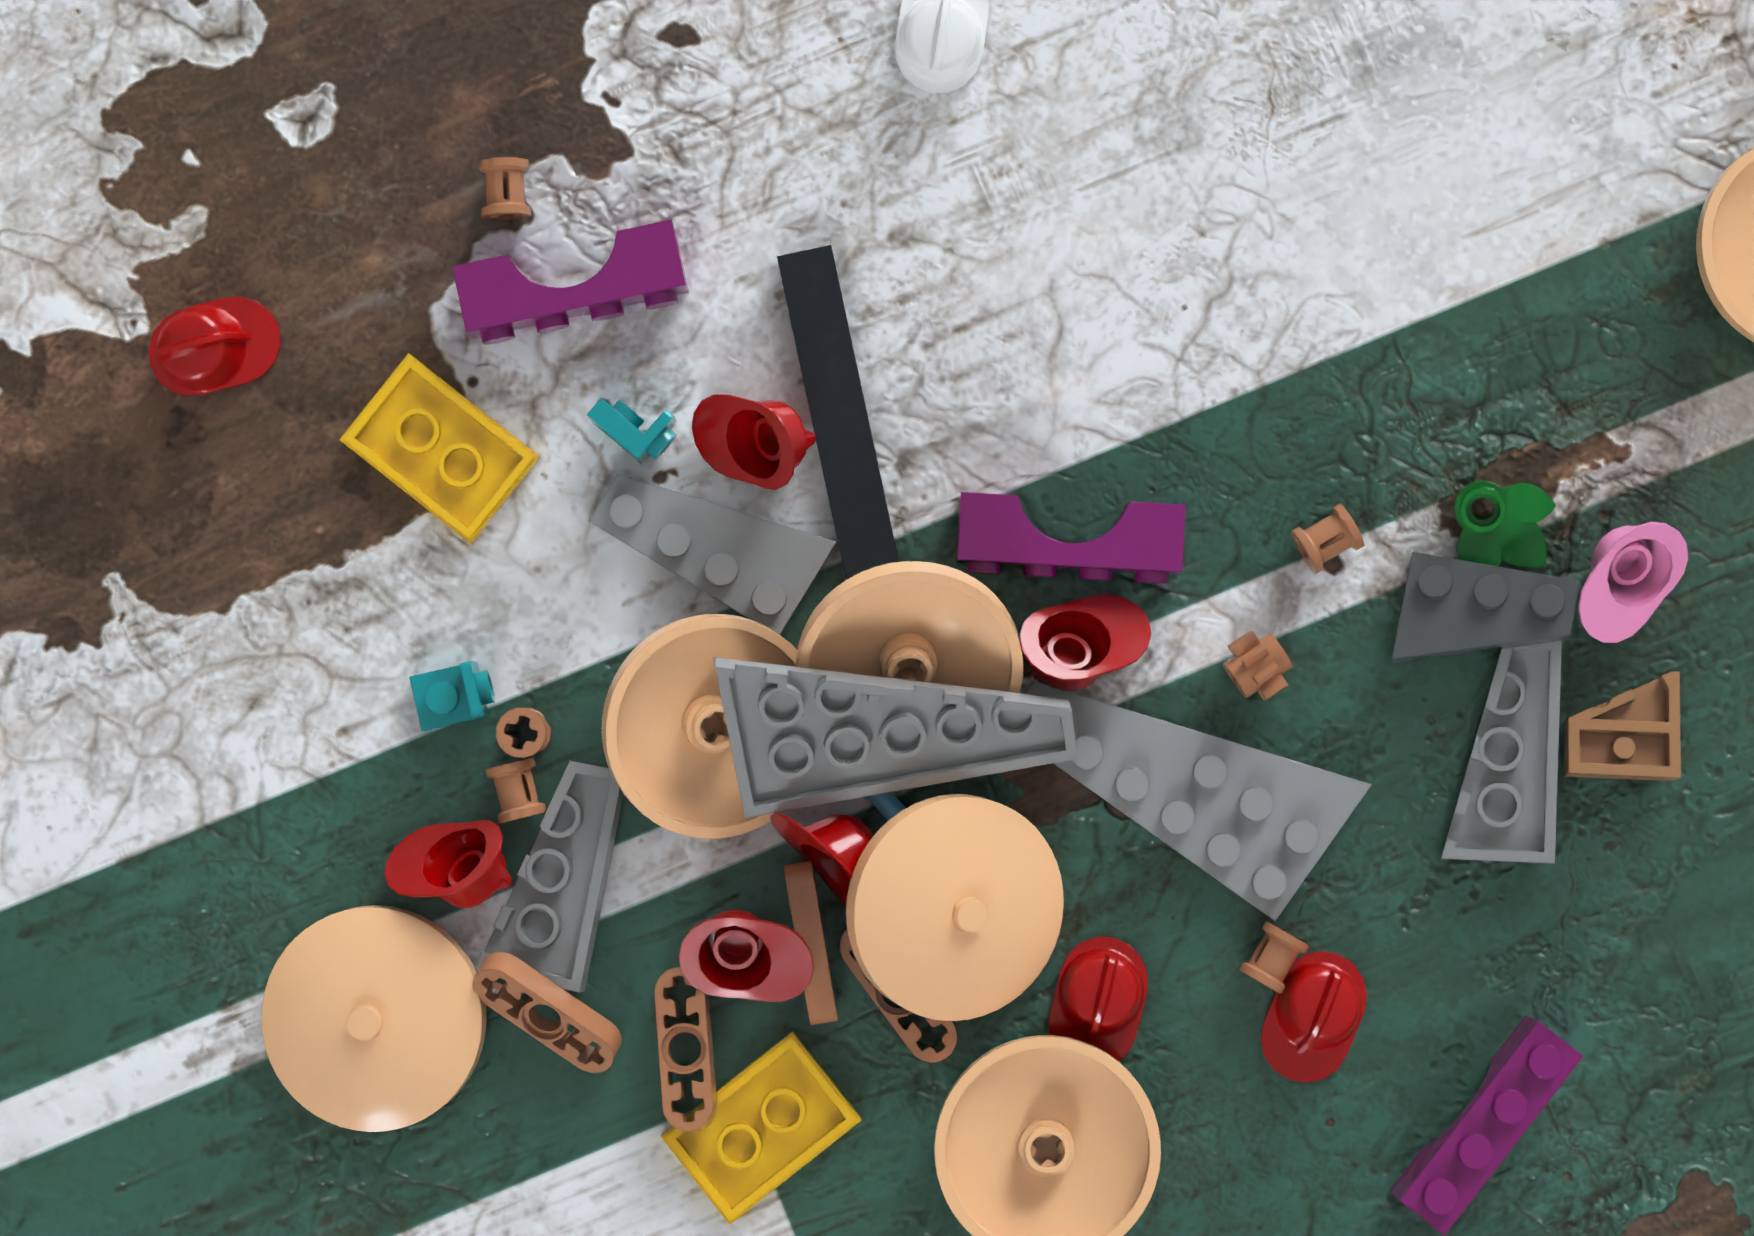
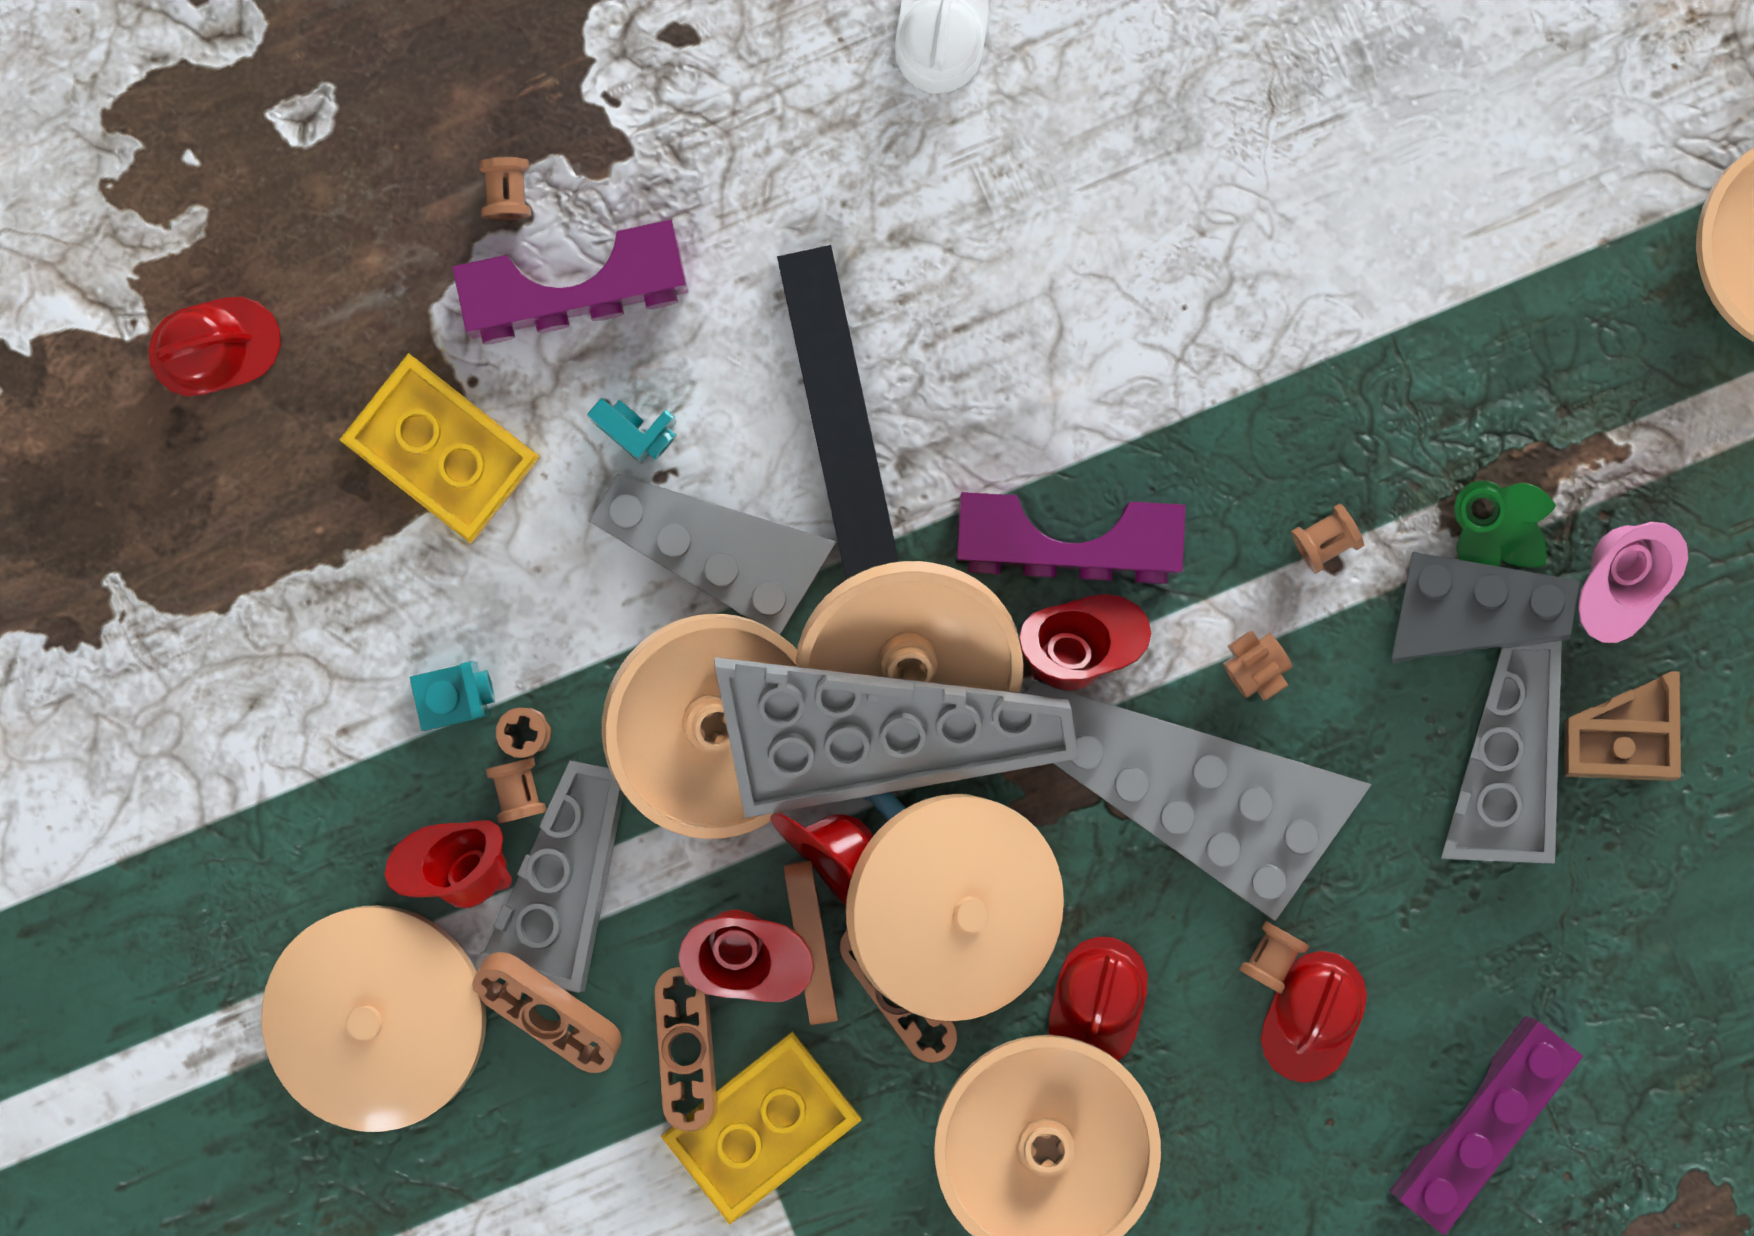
(751, 439): red piece -> none

